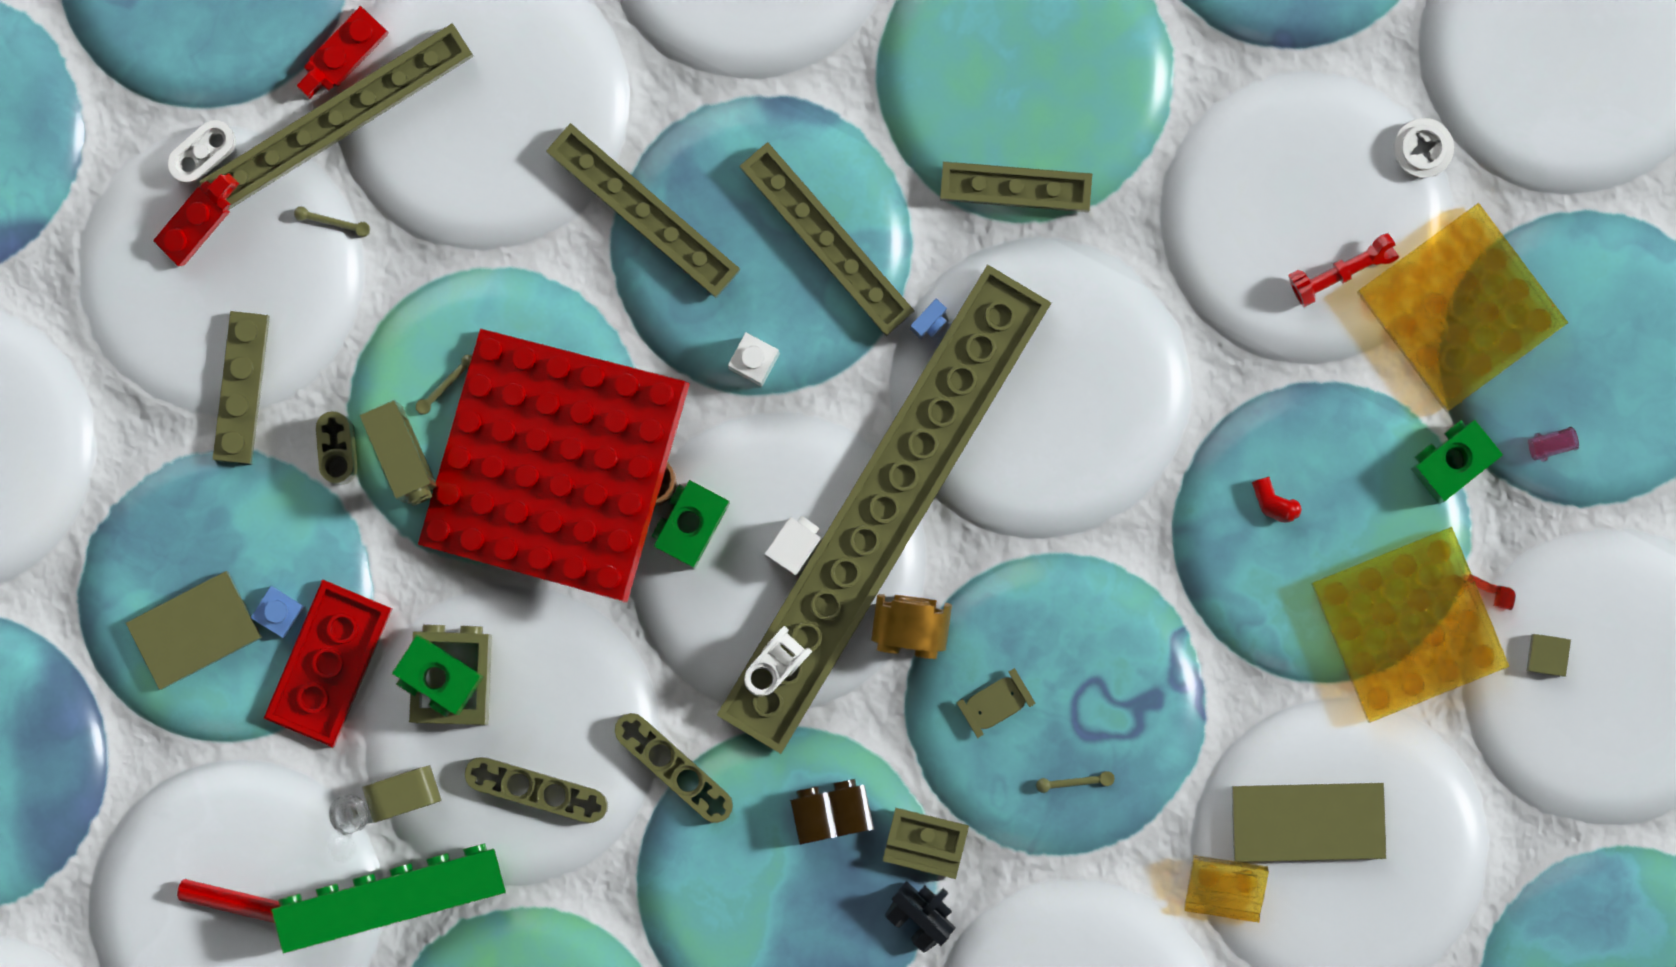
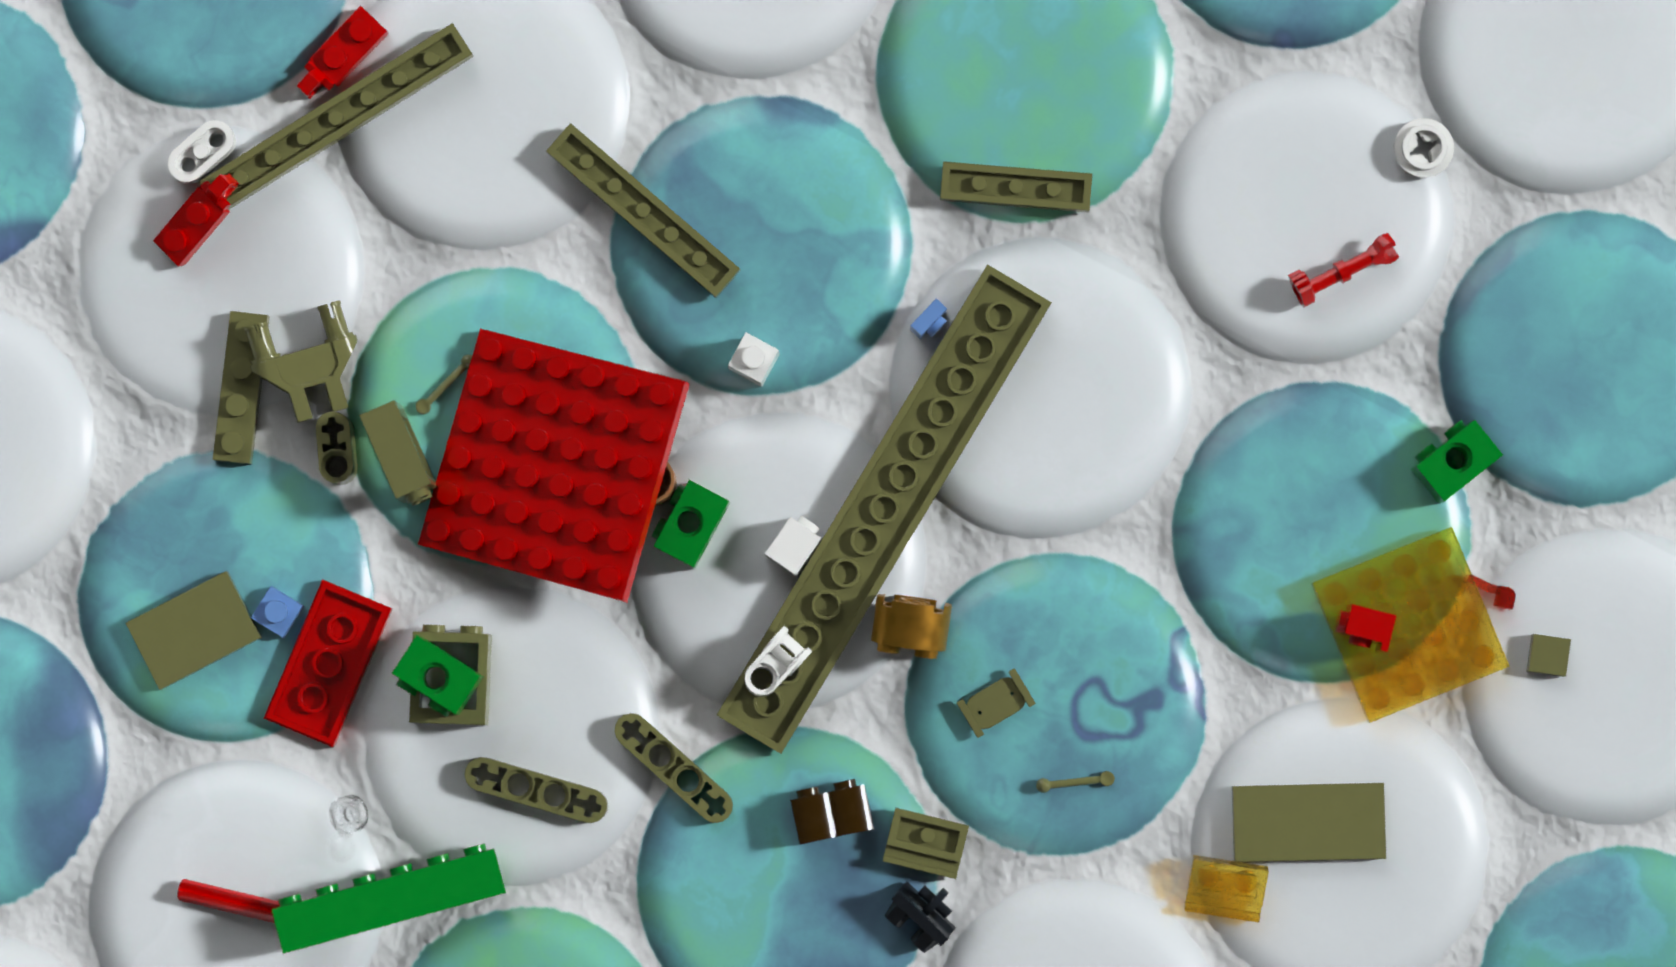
(309, 366): none -> olive connector
(362, 228): olive hinge -> none
(401, 794): olive beam -> none
(827, 239): olive plate -> none
(1273, 505): red arm -> none
(1366, 627): none -> red brick
(1462, 307): clear yellow plate -> none
(1553, 443): clear pink pin -> none

